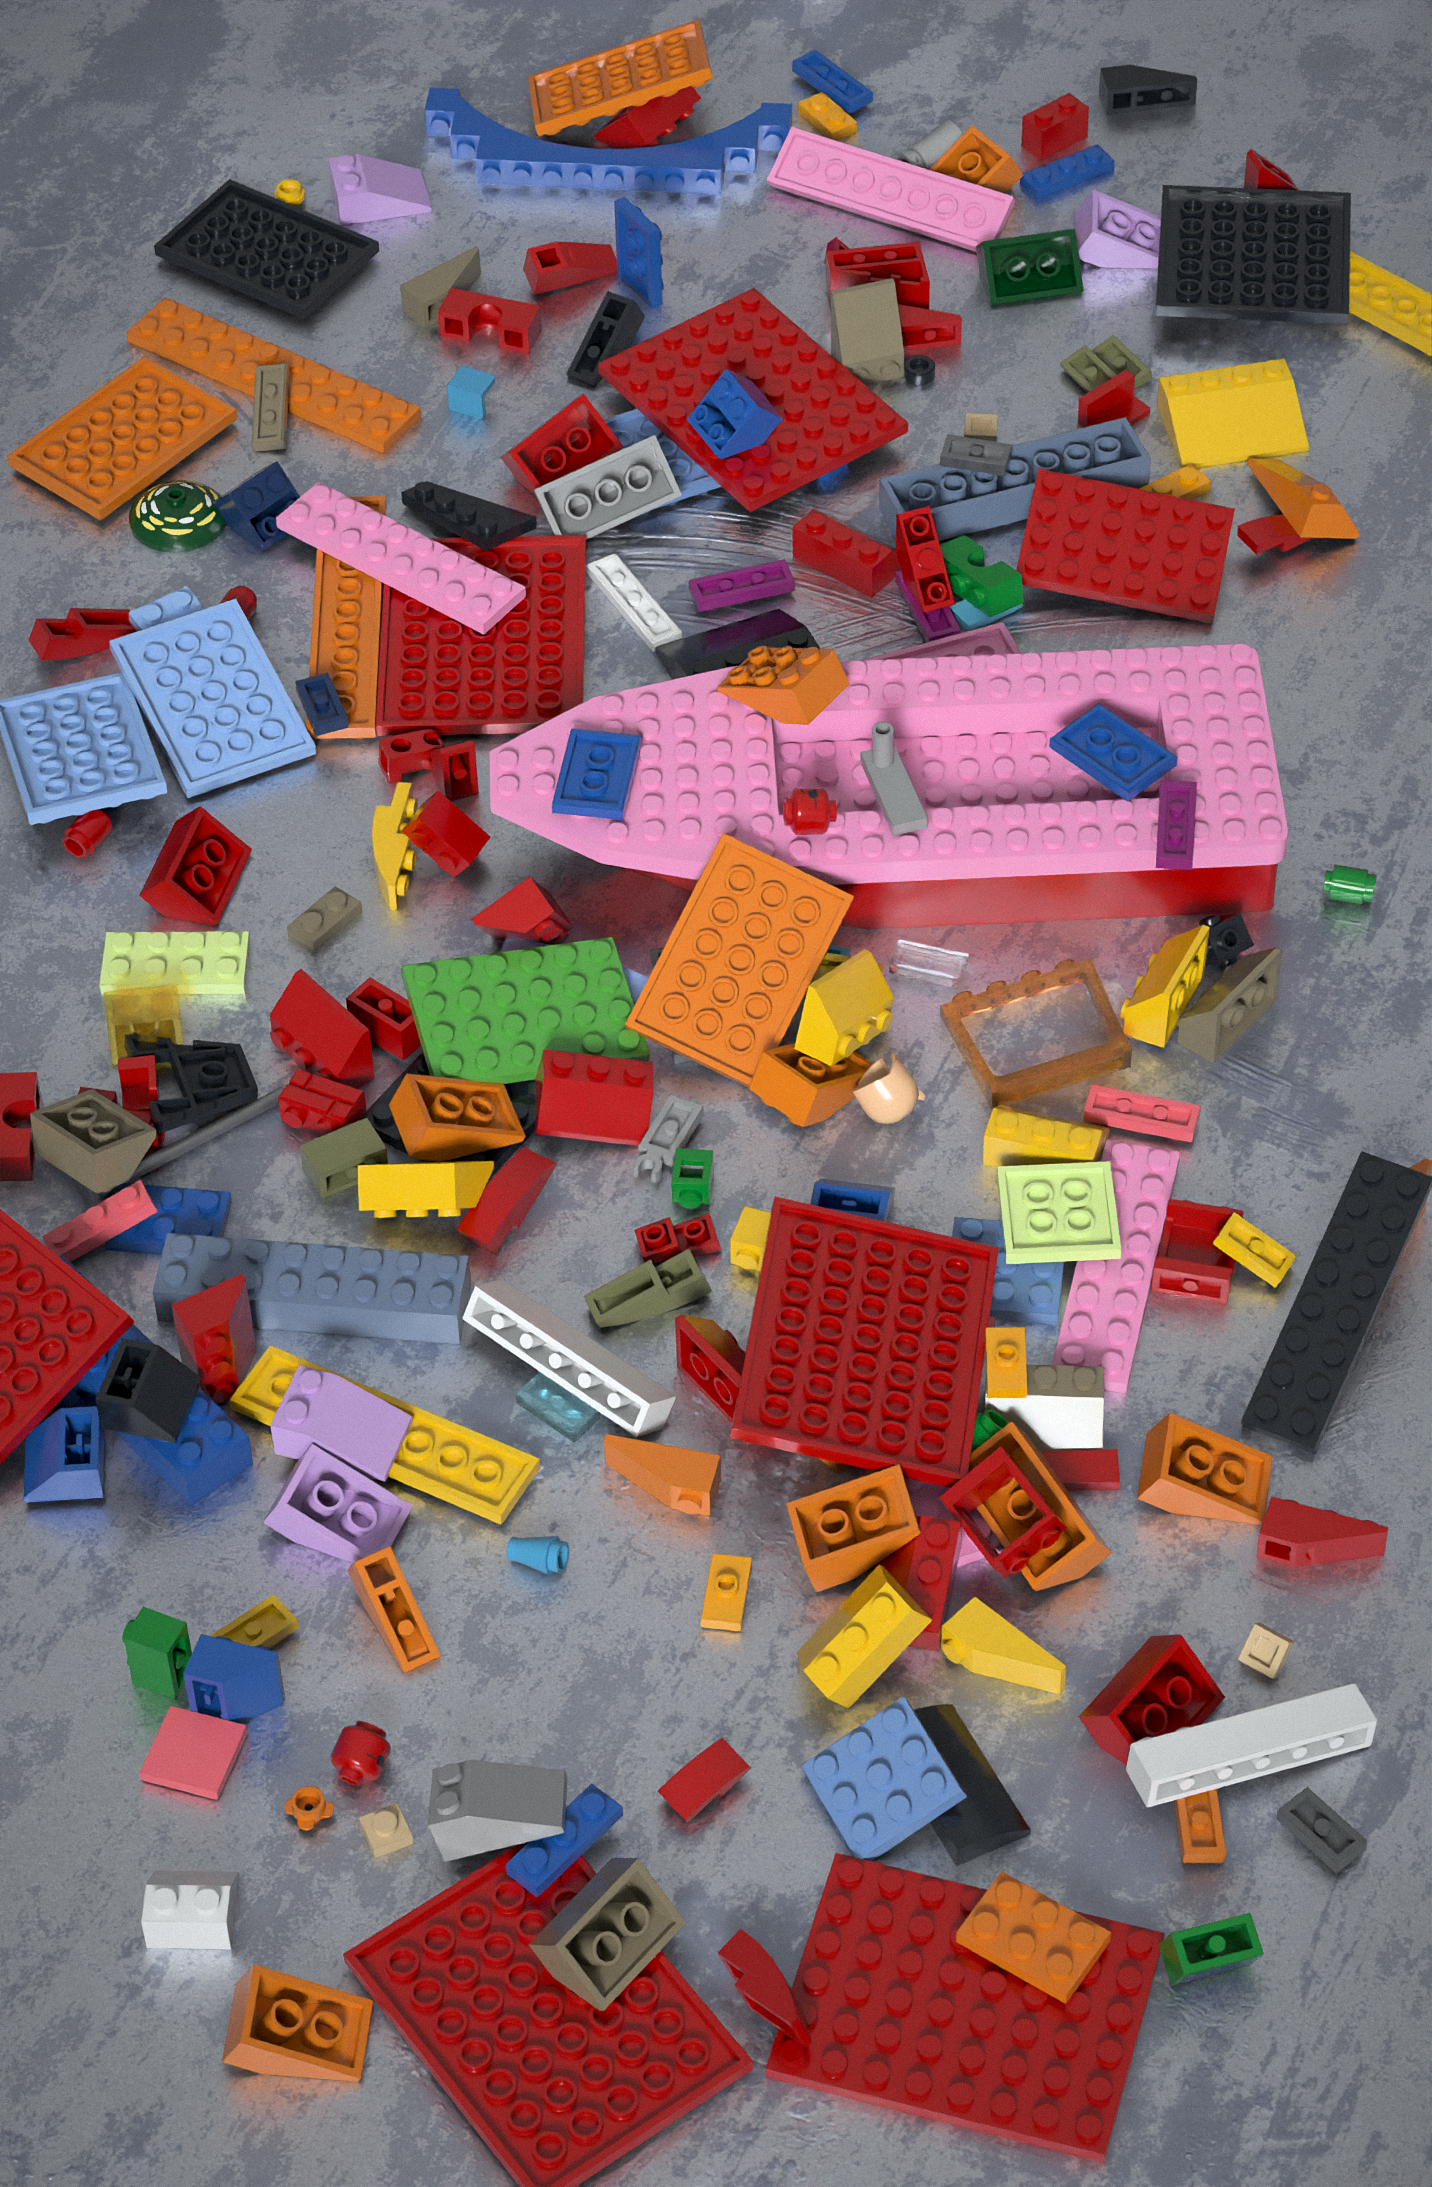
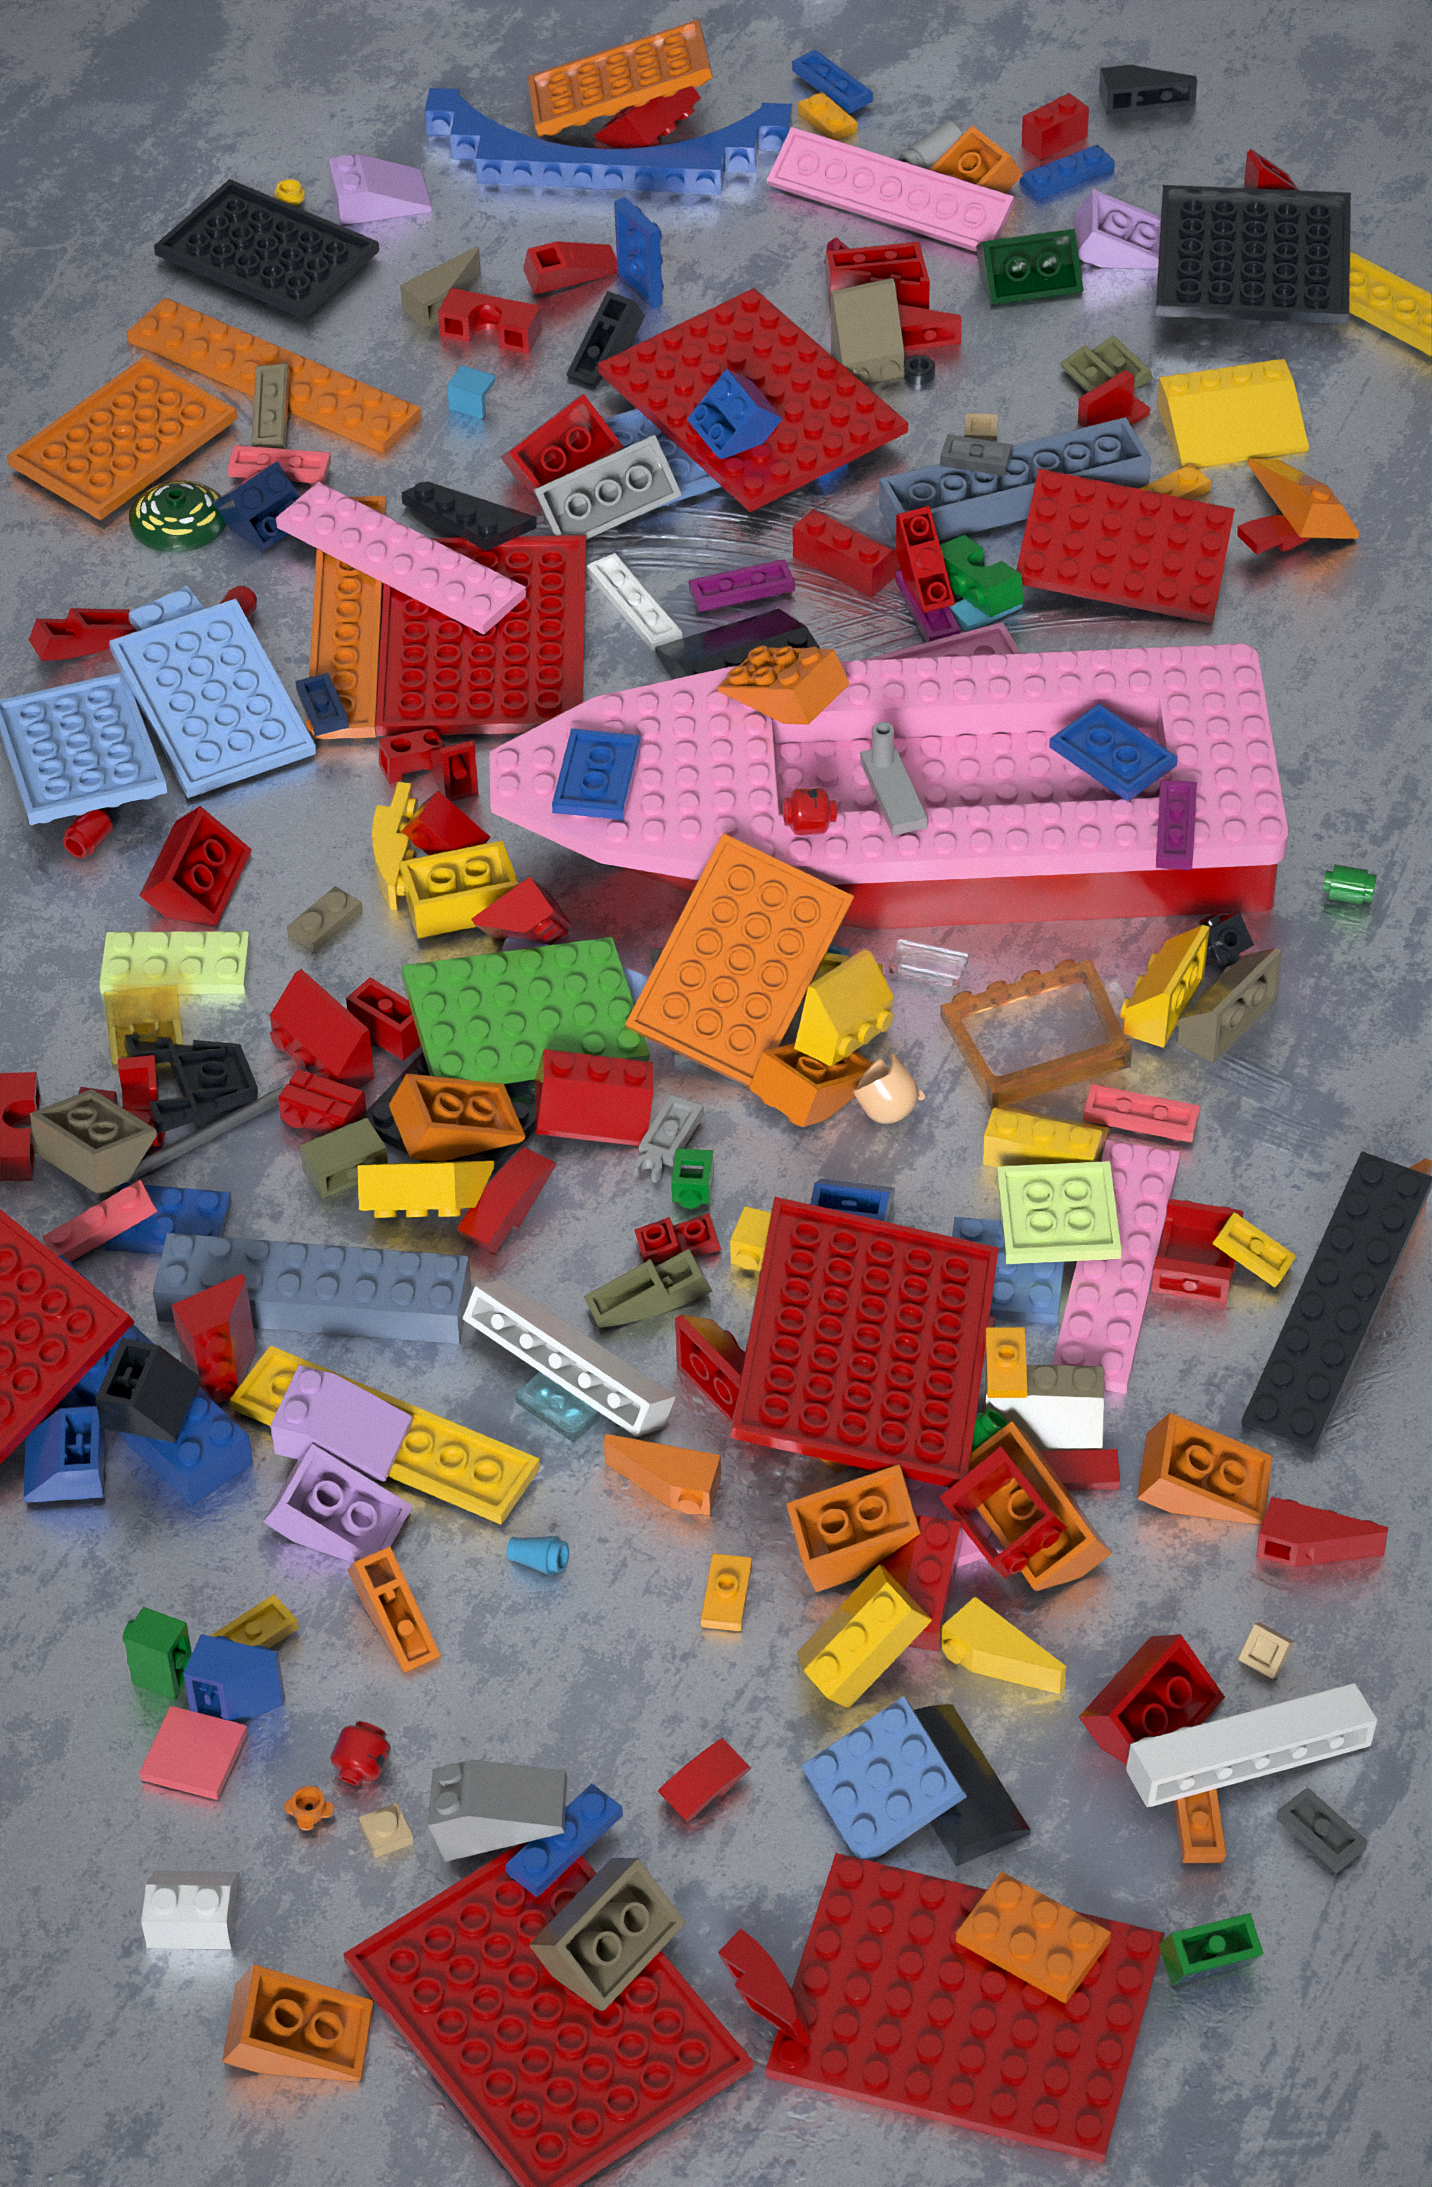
(297, 464): none -> coral plate
(455, 886): none -> yellow slope

